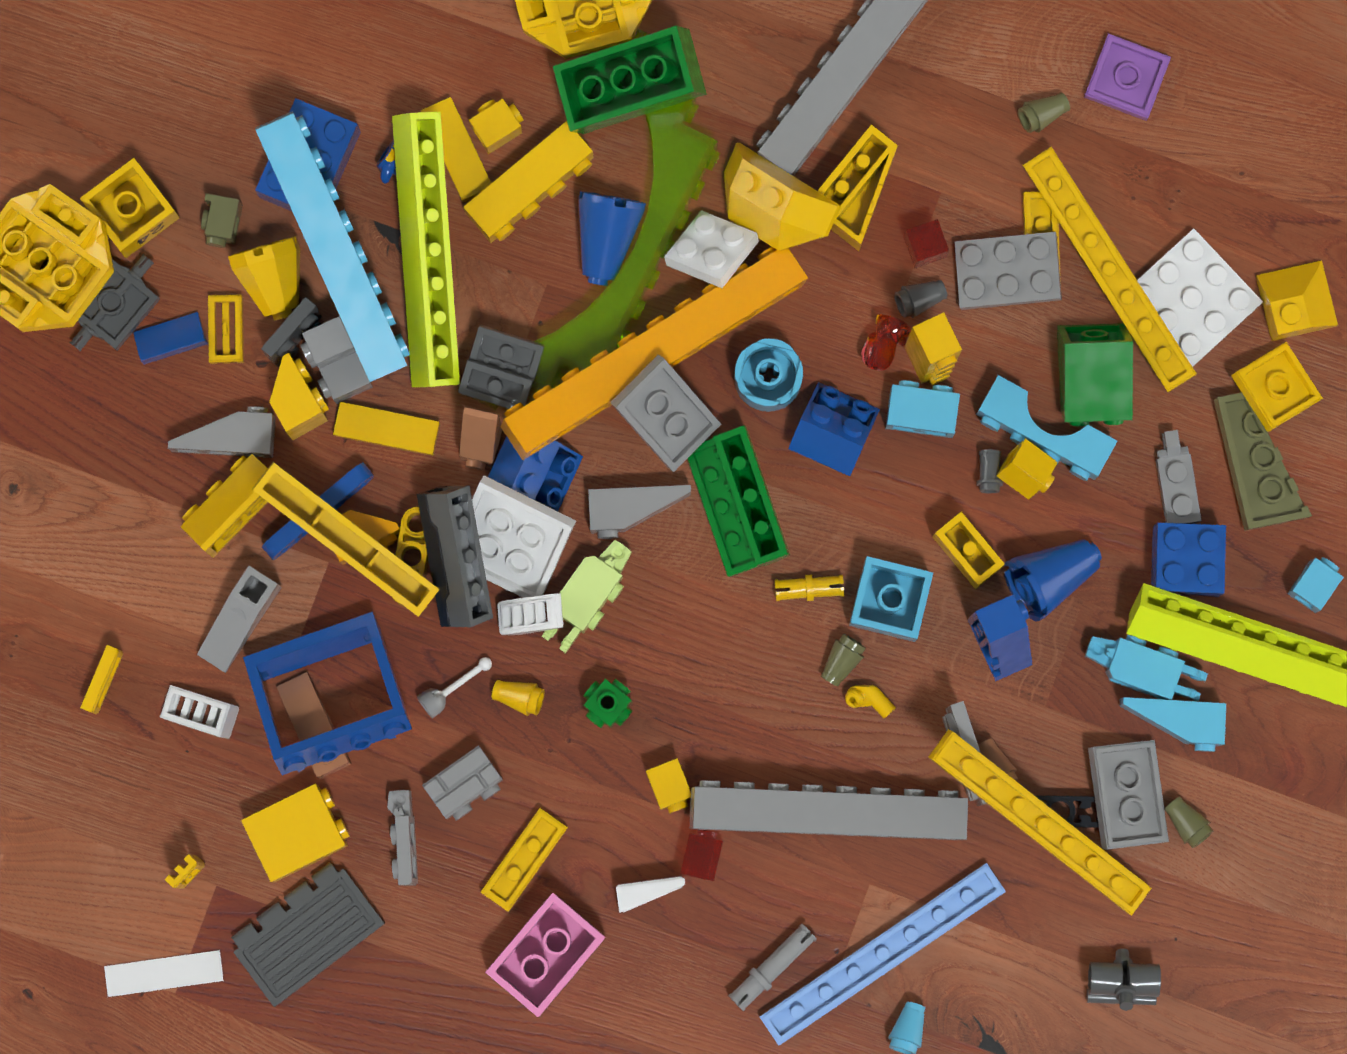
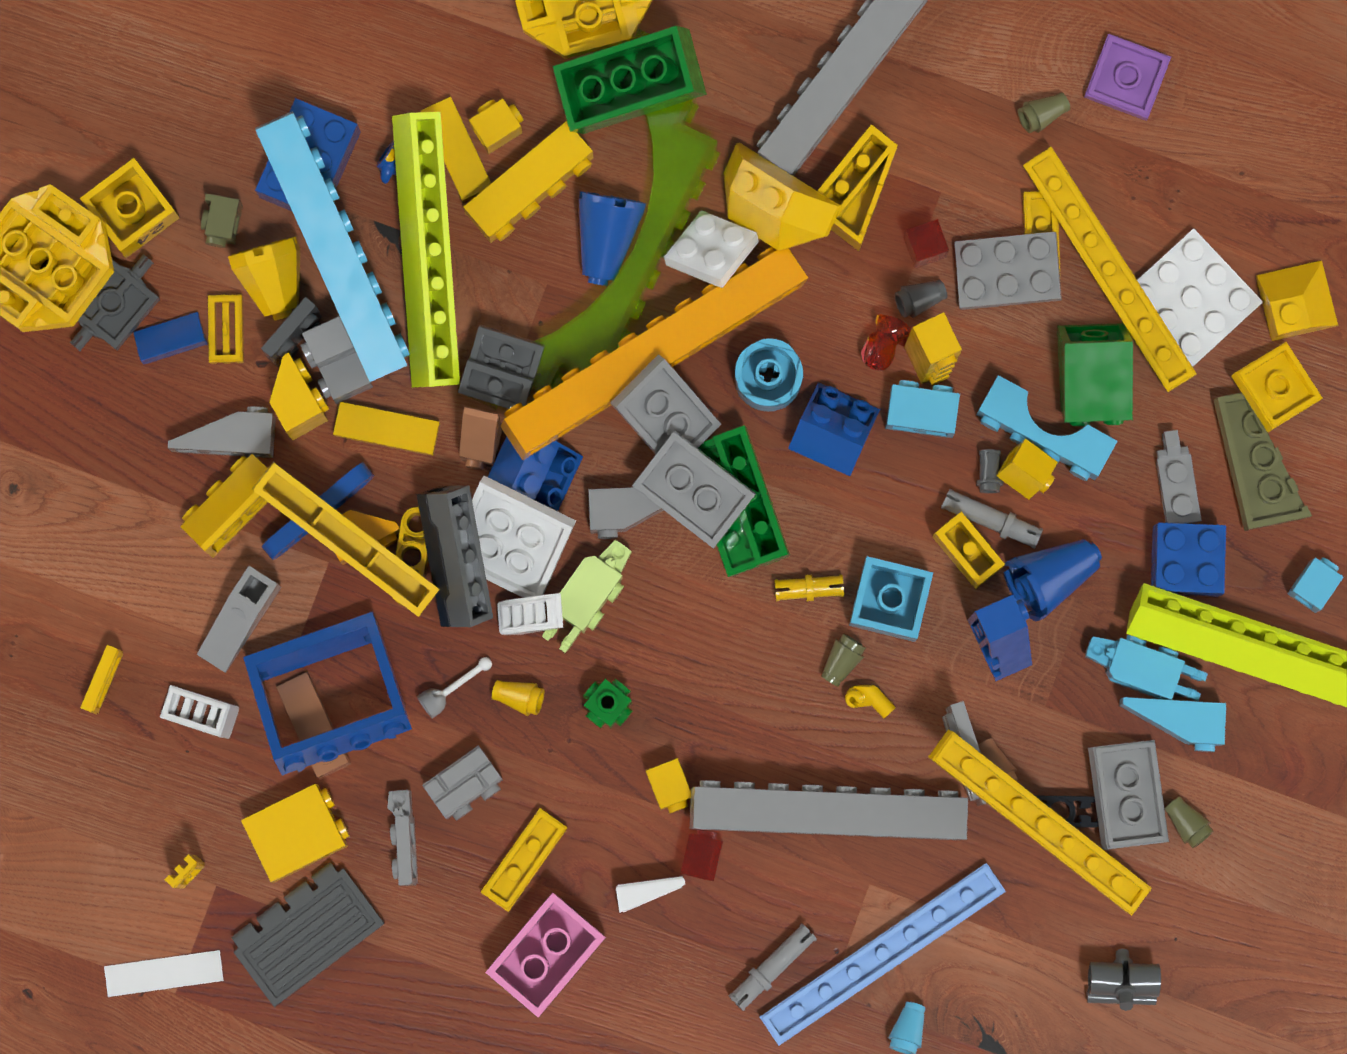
(694, 489): none -> light grey plate
(992, 518): none -> light grey pin

